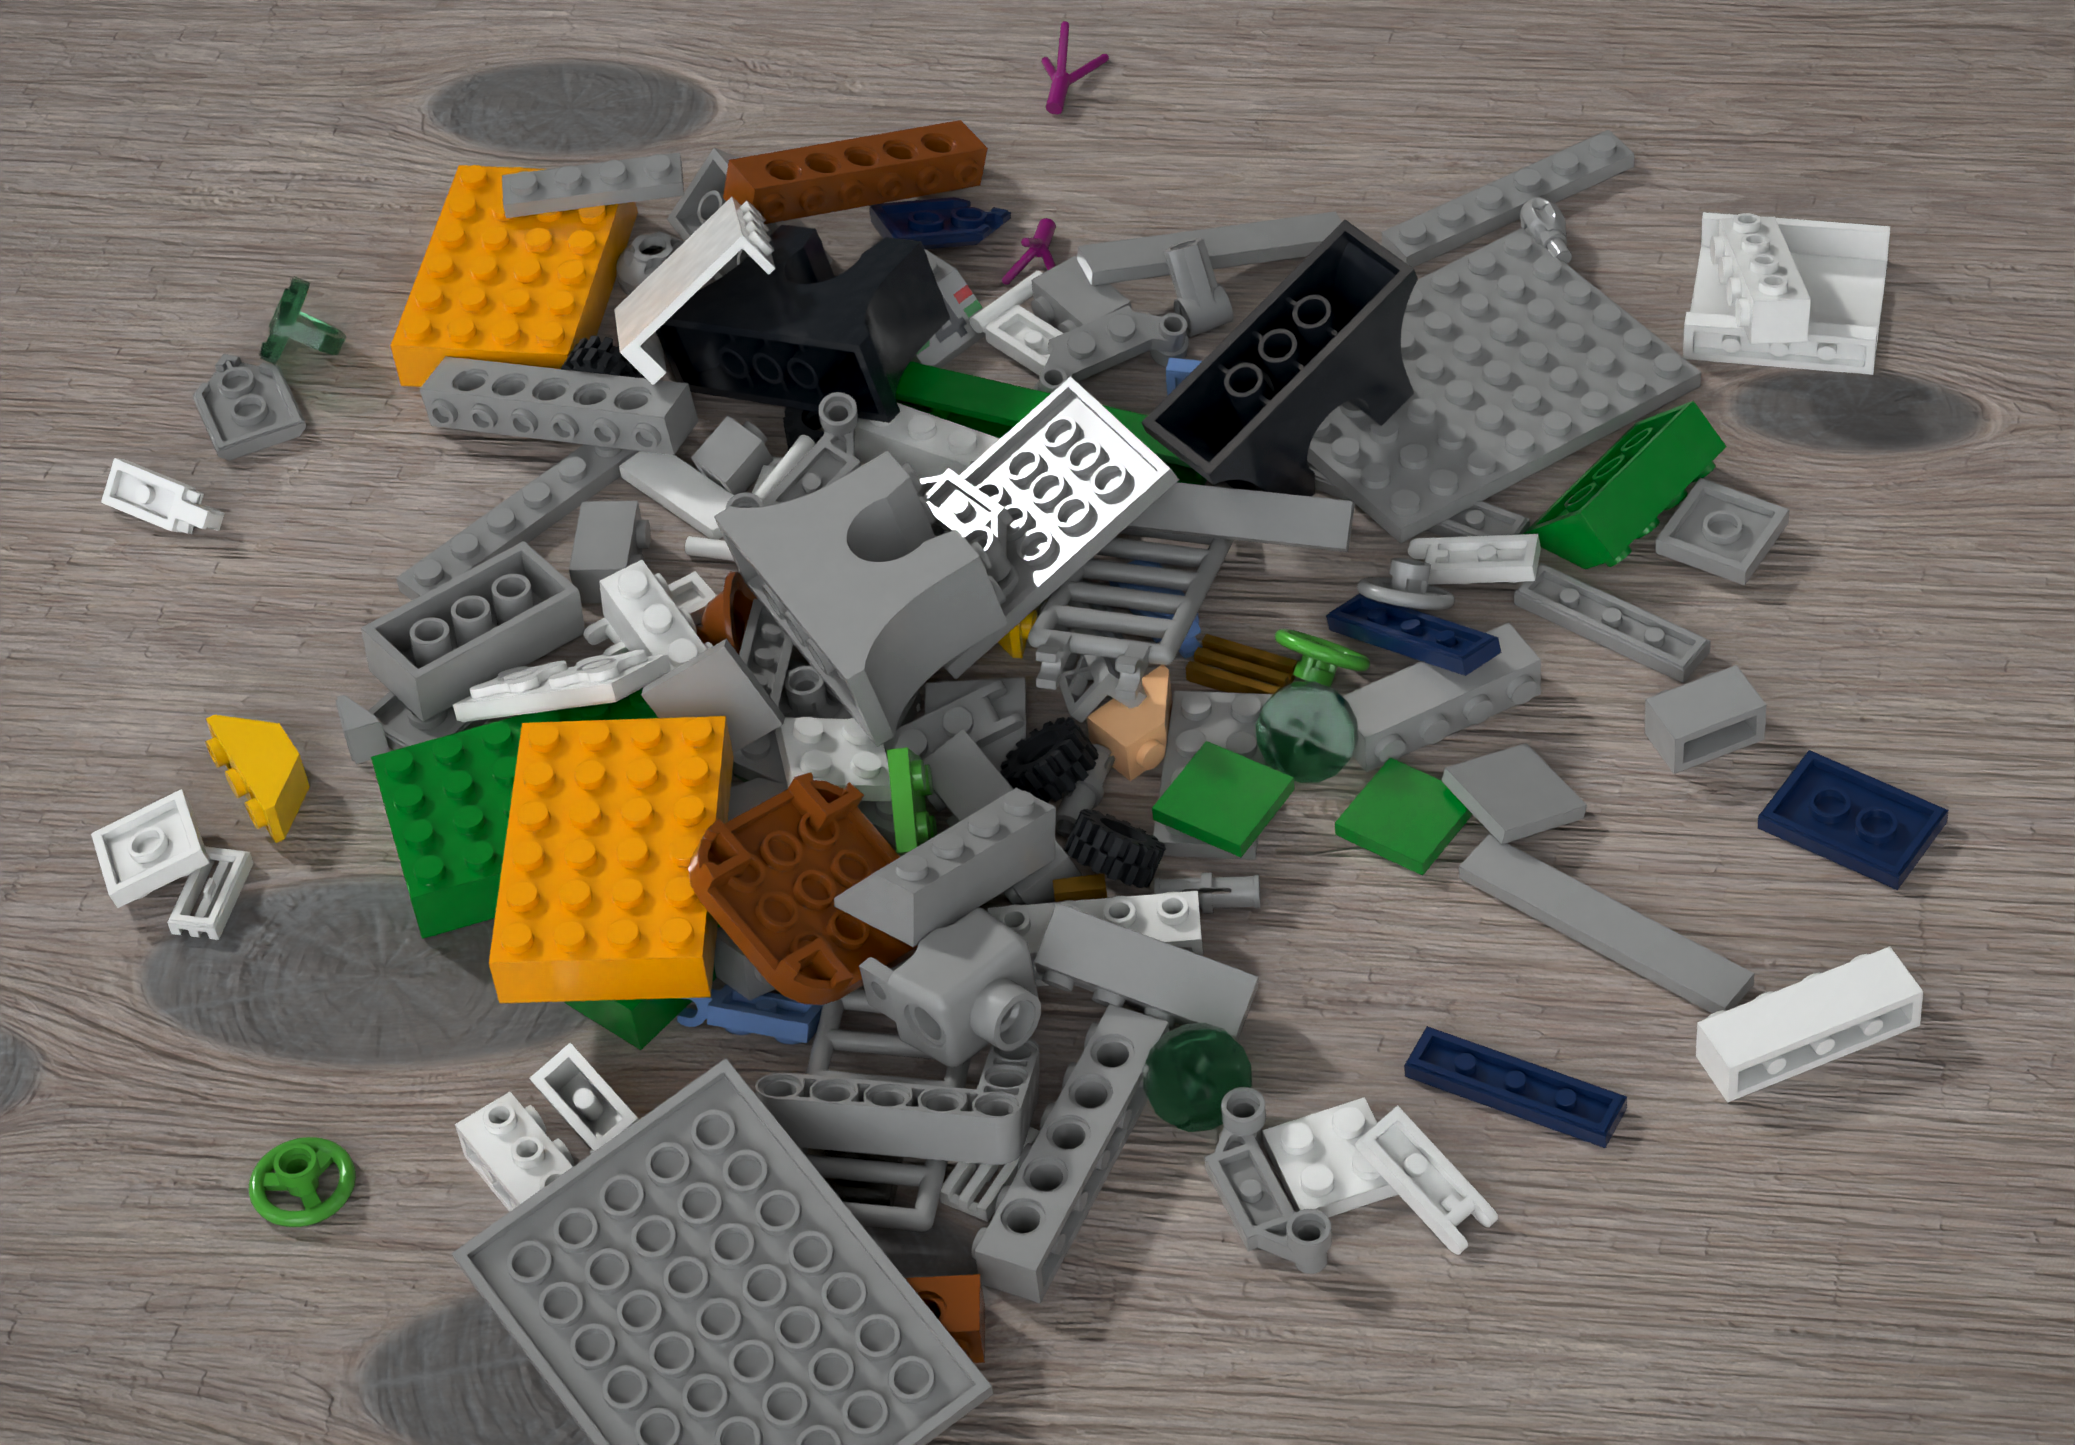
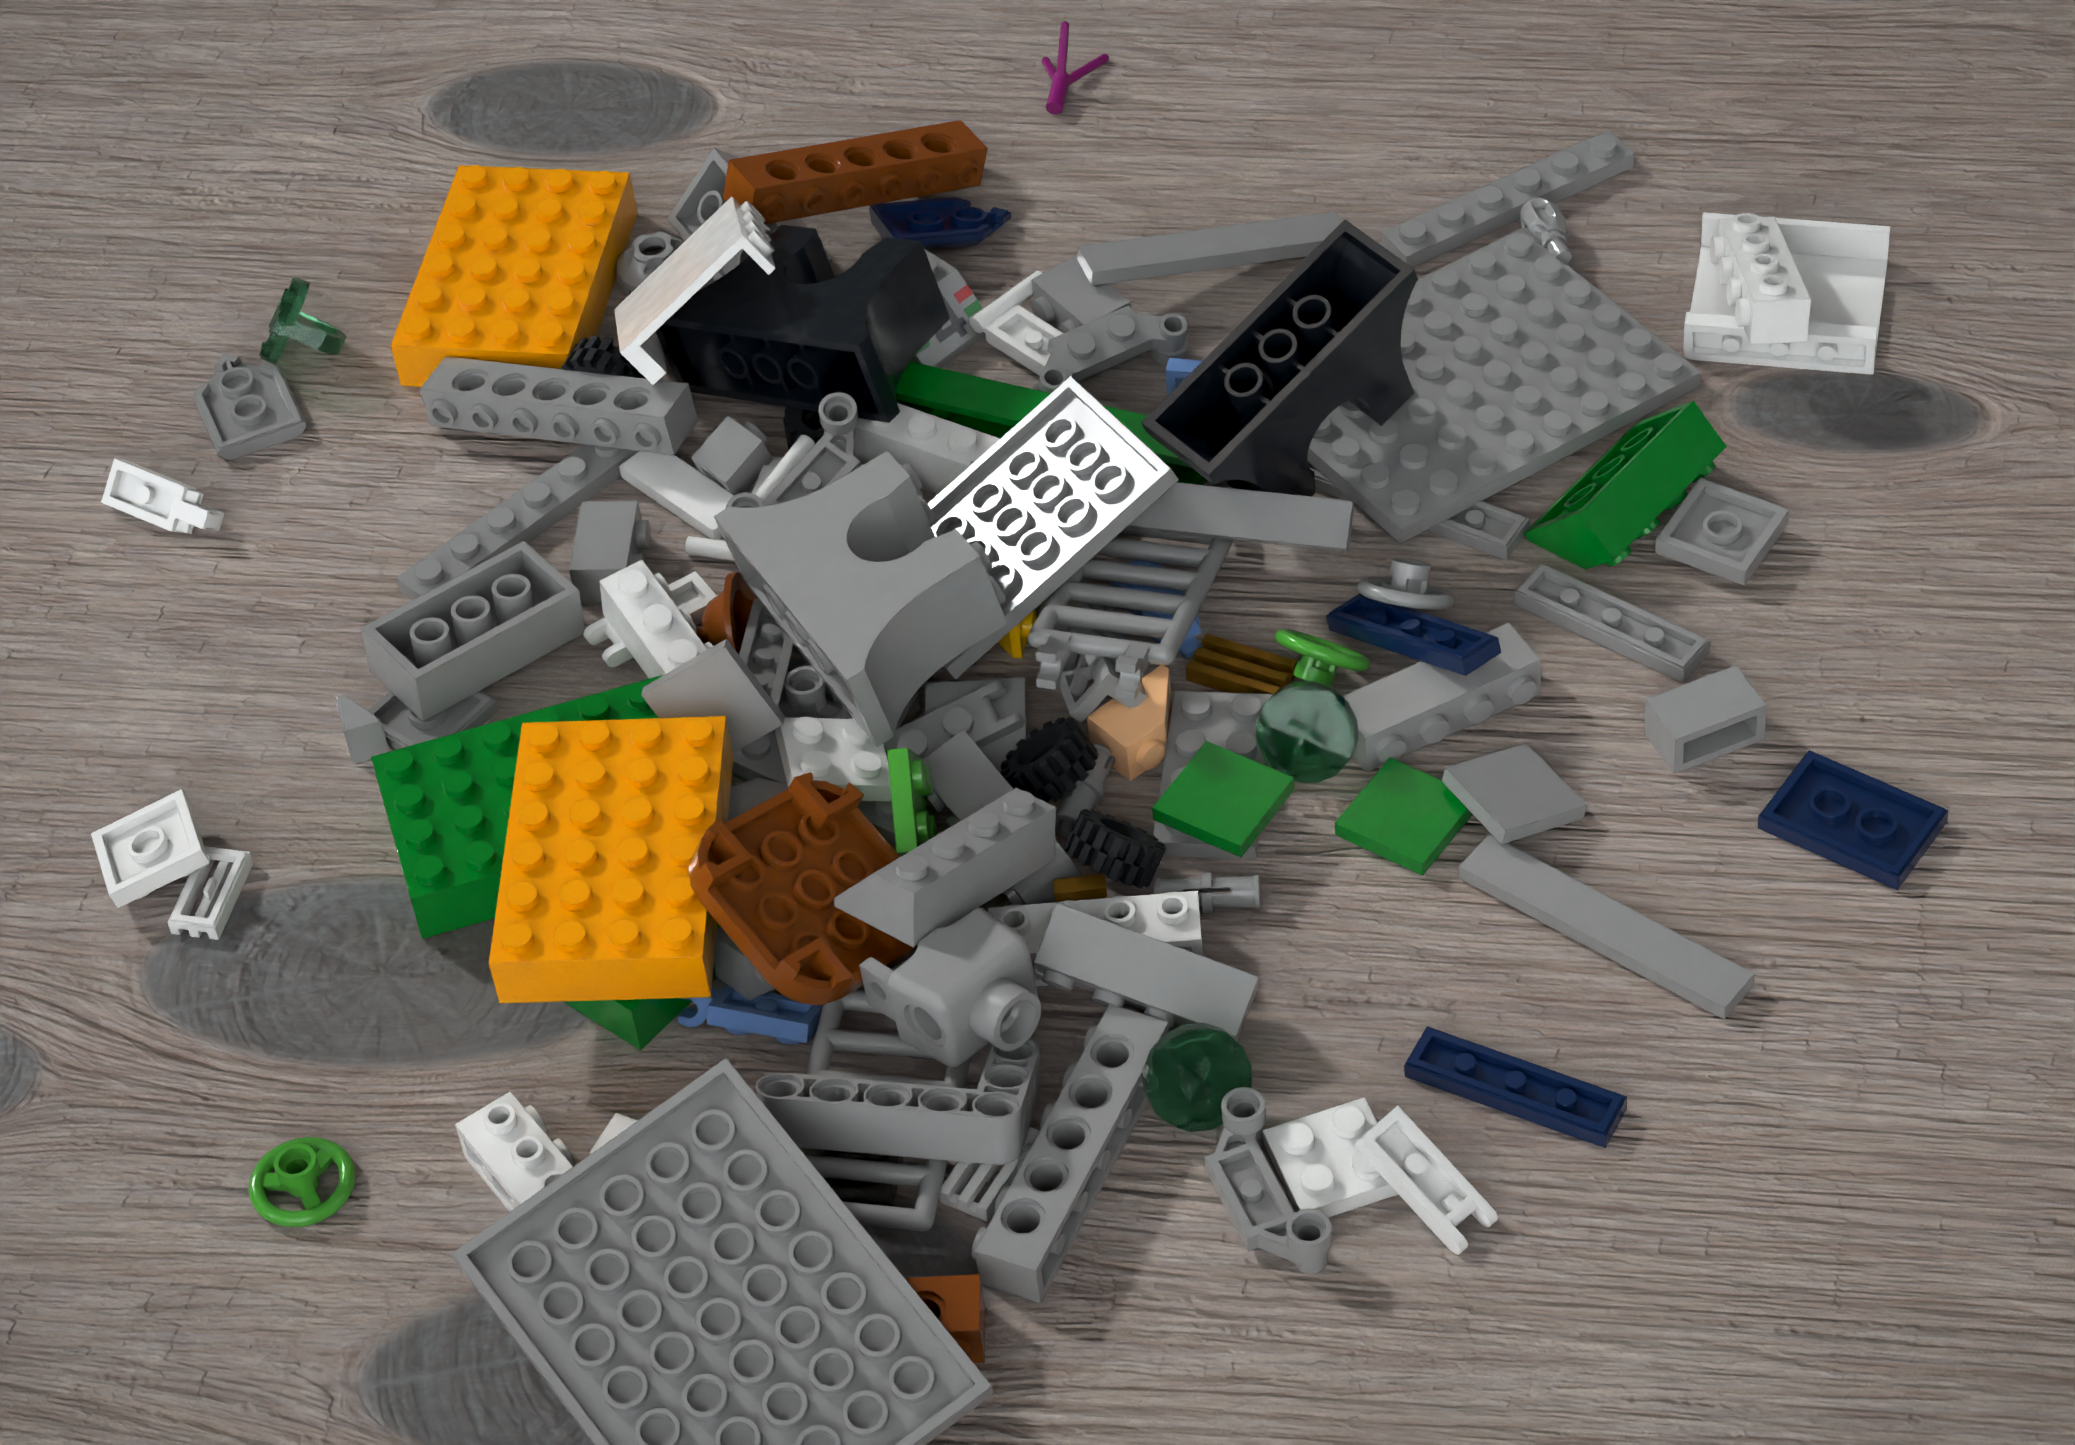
(261, 767): yellow slope -> none
(558, 687): white piece -> none
(583, 1098): white slope -> none
(592, 185): light grey plate -> none
(972, 513): plate -> none
(1038, 246): magenta plant -> none
(1198, 294): light grey piece -> none
(1479, 558): white hinge -> none
(1808, 1023): white brick -> none

